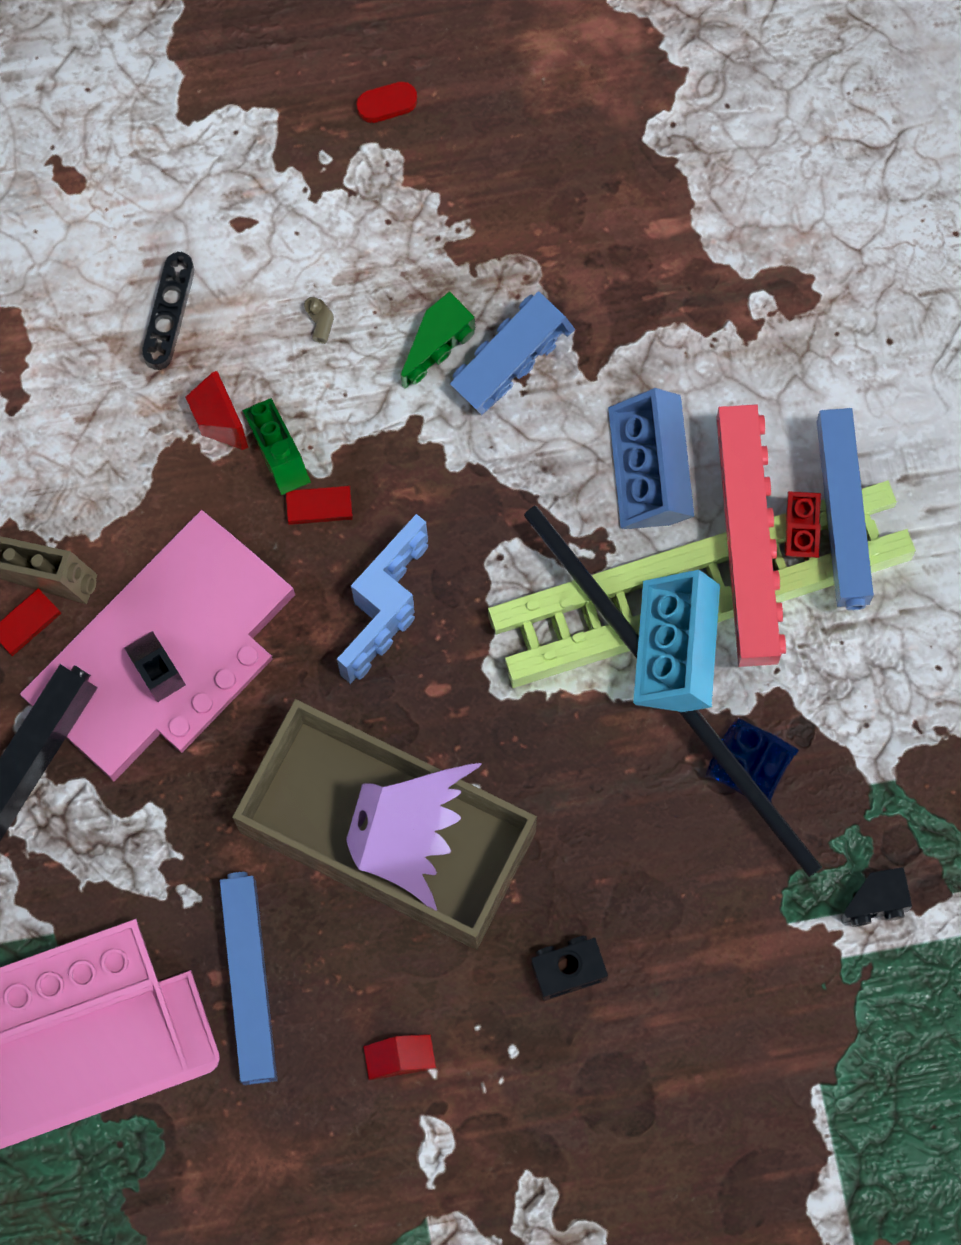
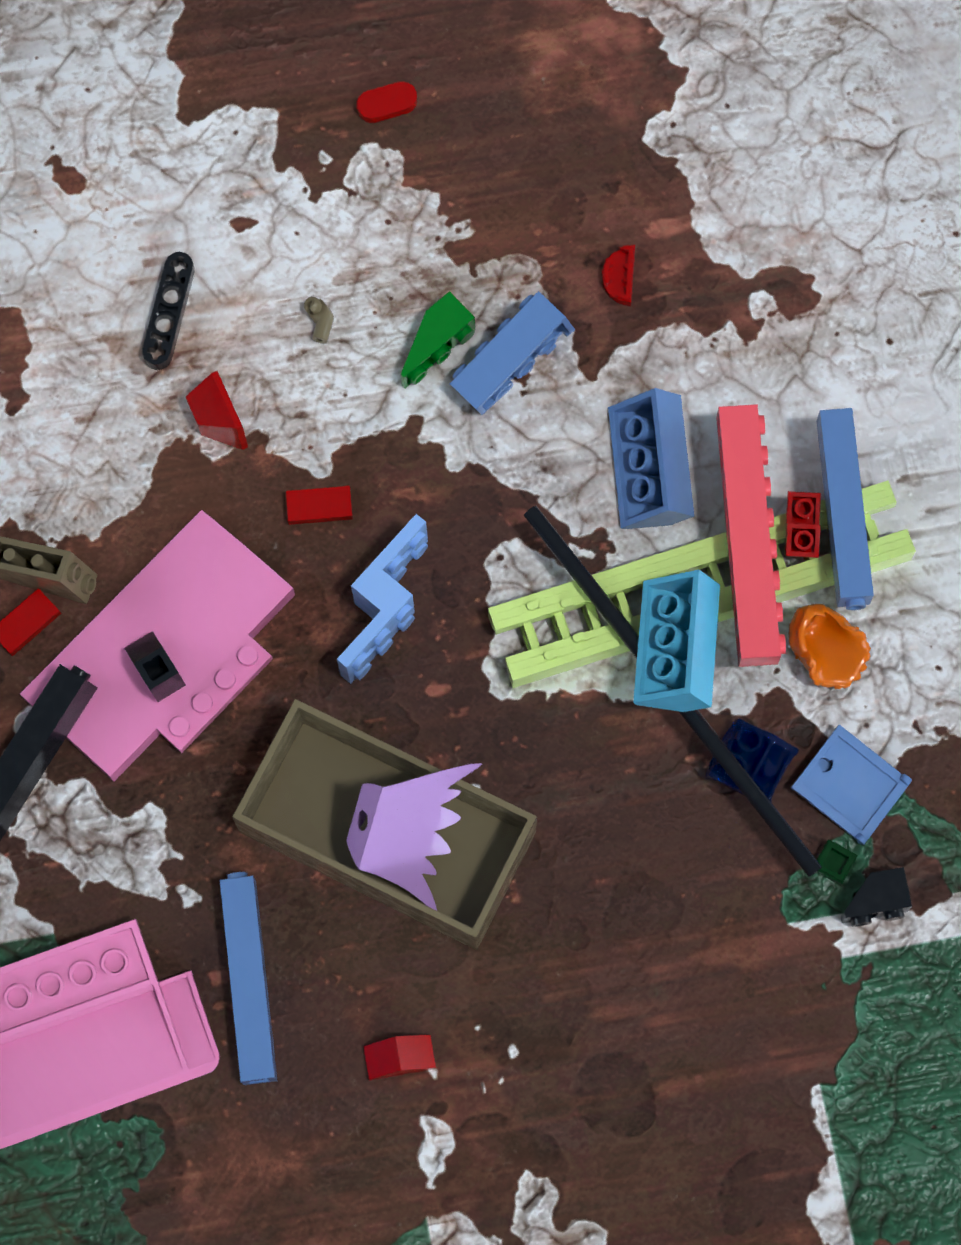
(276, 446): green slope -> none
(553, 982): black brick -> none
(618, 275): none -> red tile
(828, 646): none -> orange piece
(835, 862): none -> dark green tile
(856, 788): none -> medium blue container

